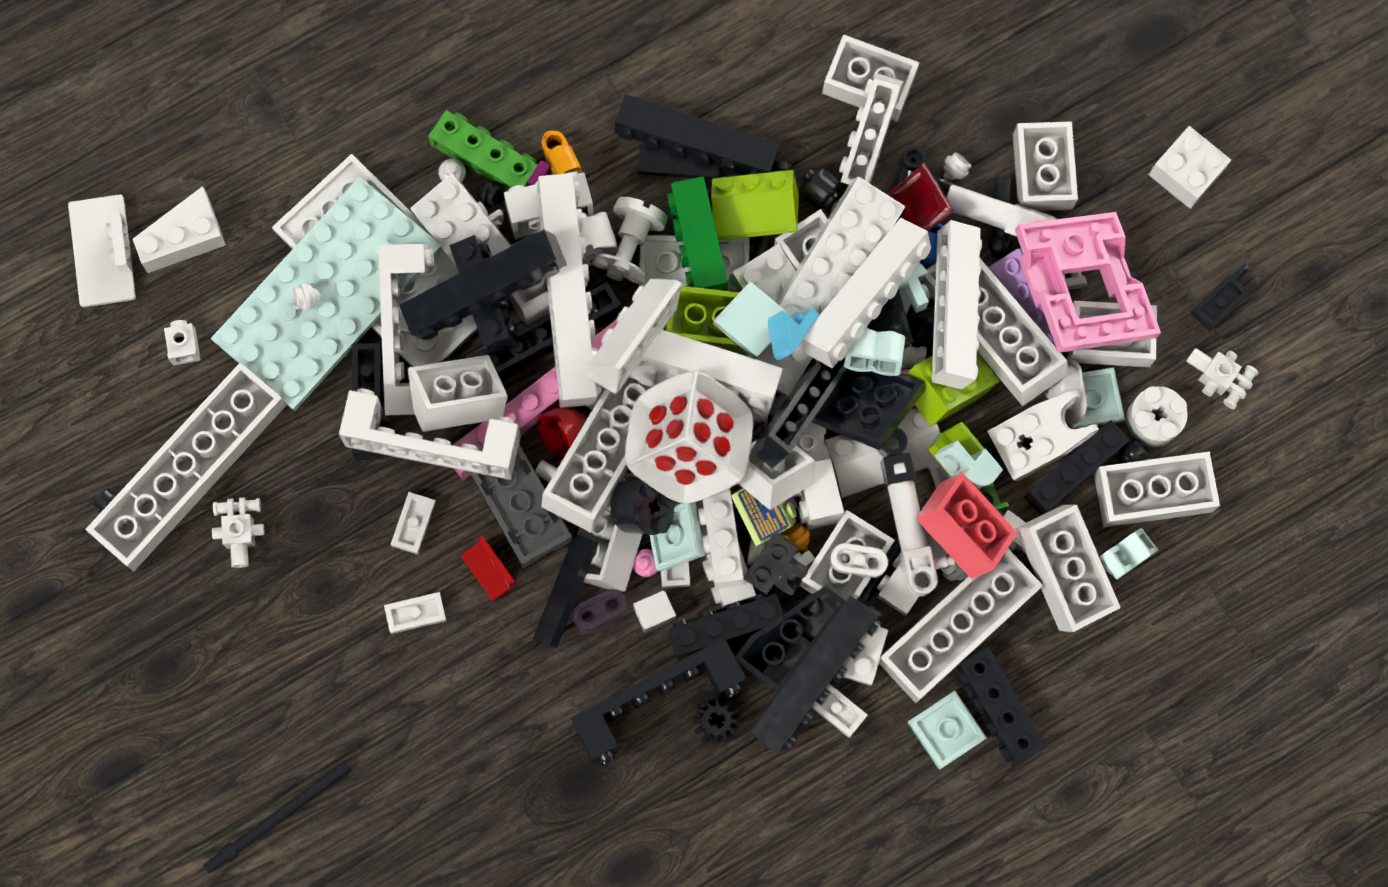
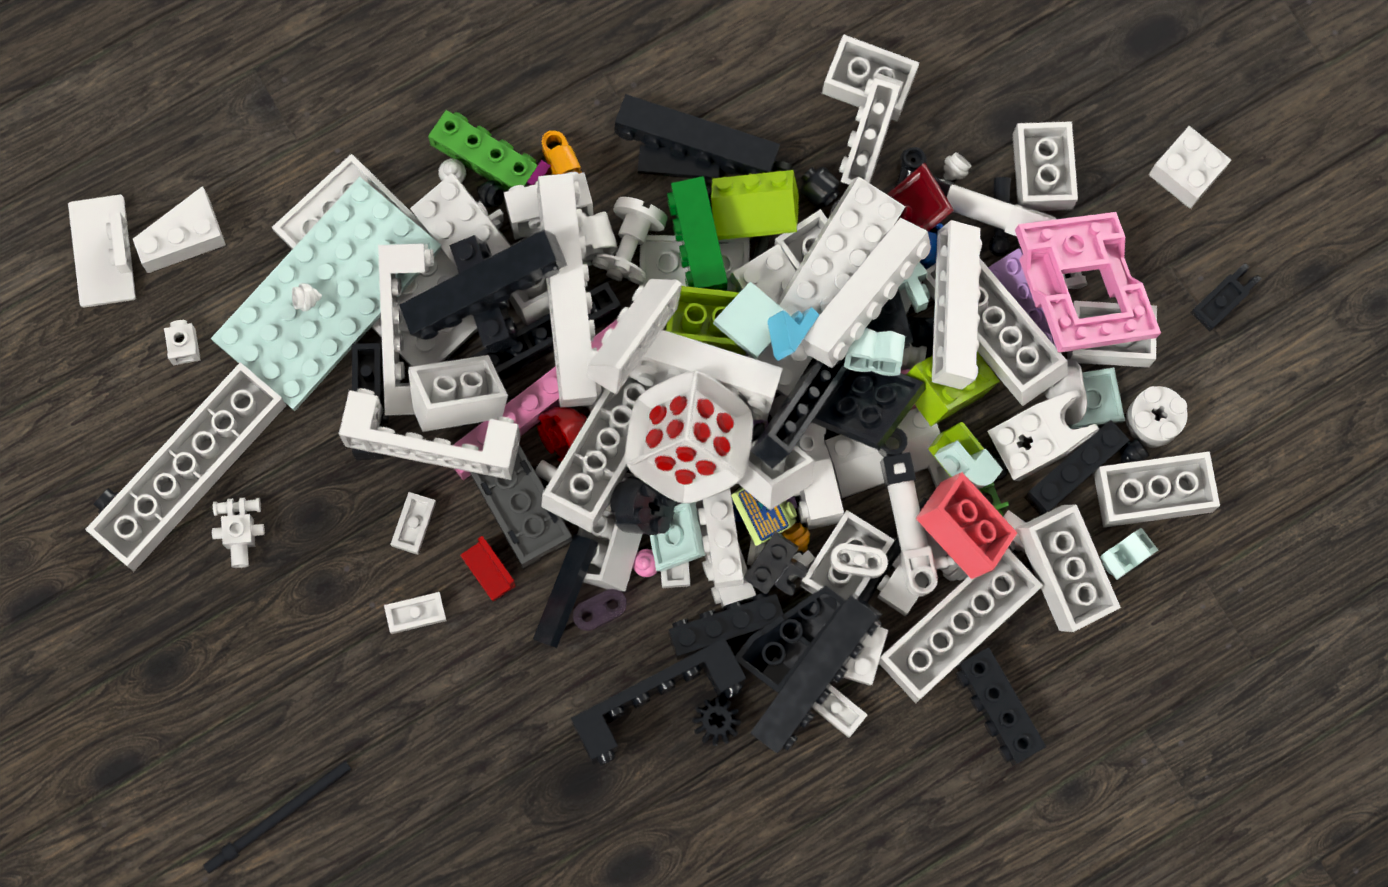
(654, 611): white panel -> none
(947, 730): light aqua tile -> none
(1219, 374): white piece -> none

